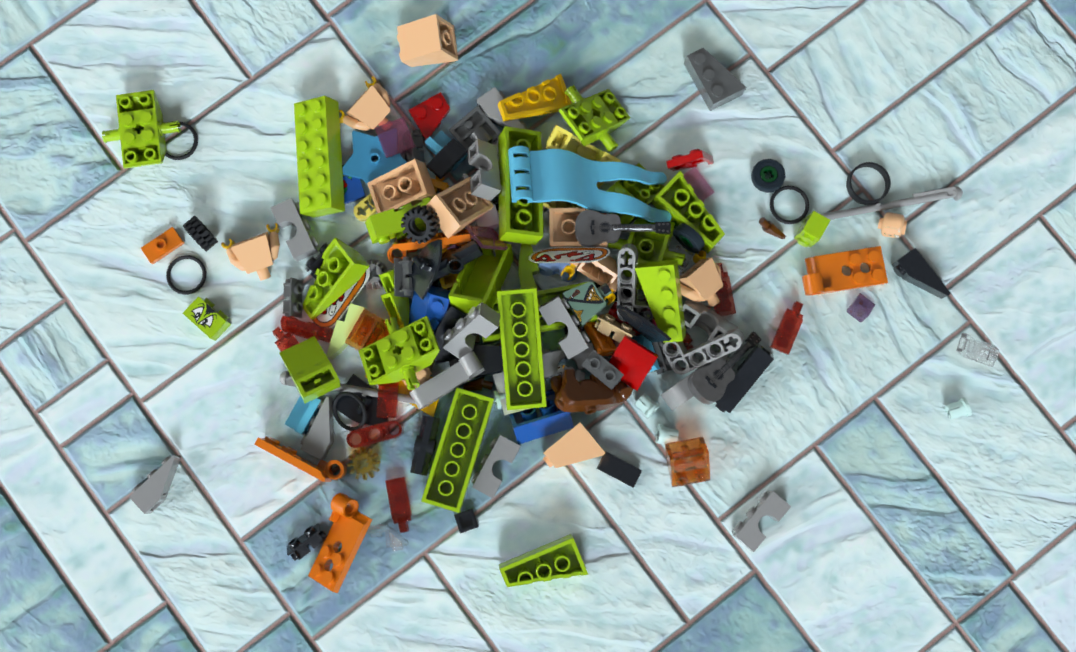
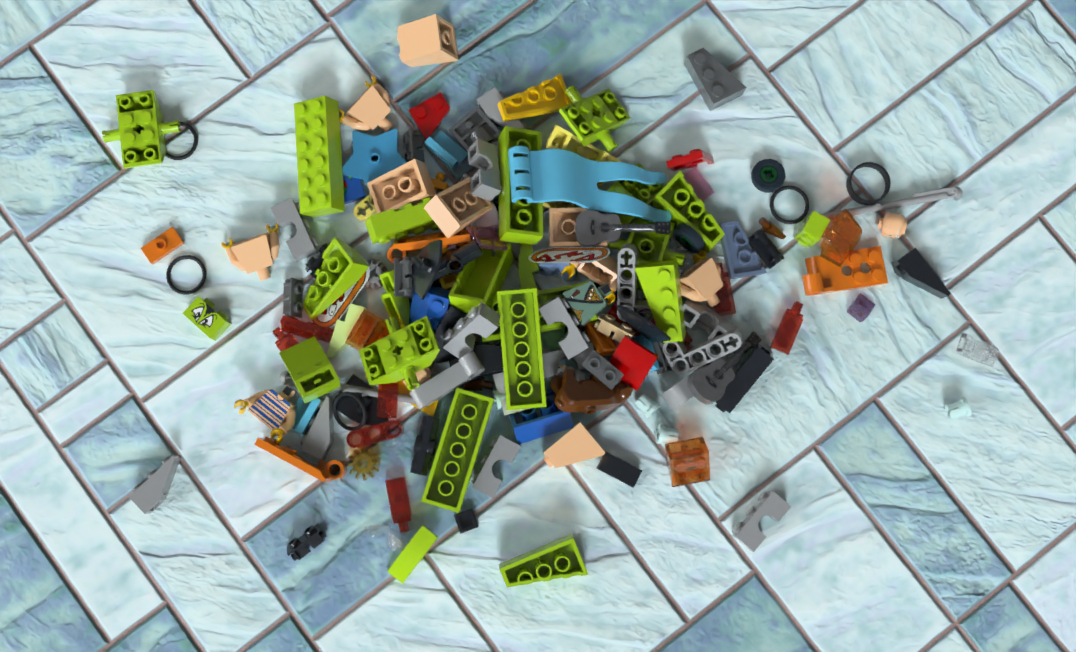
(200, 233): black tyre -> none
(272, 409): none -> torso
(347, 528): orange hinge -> none
(395, 137): clear pink piece -> none
(411, 228): black tyre -> none
(413, 553): none -> lime slope
(446, 158): black slope -> none
(738, 253): none -> sand blue wing
(765, 248): none -> black hinge
(840, 238): none -> clear orange slope

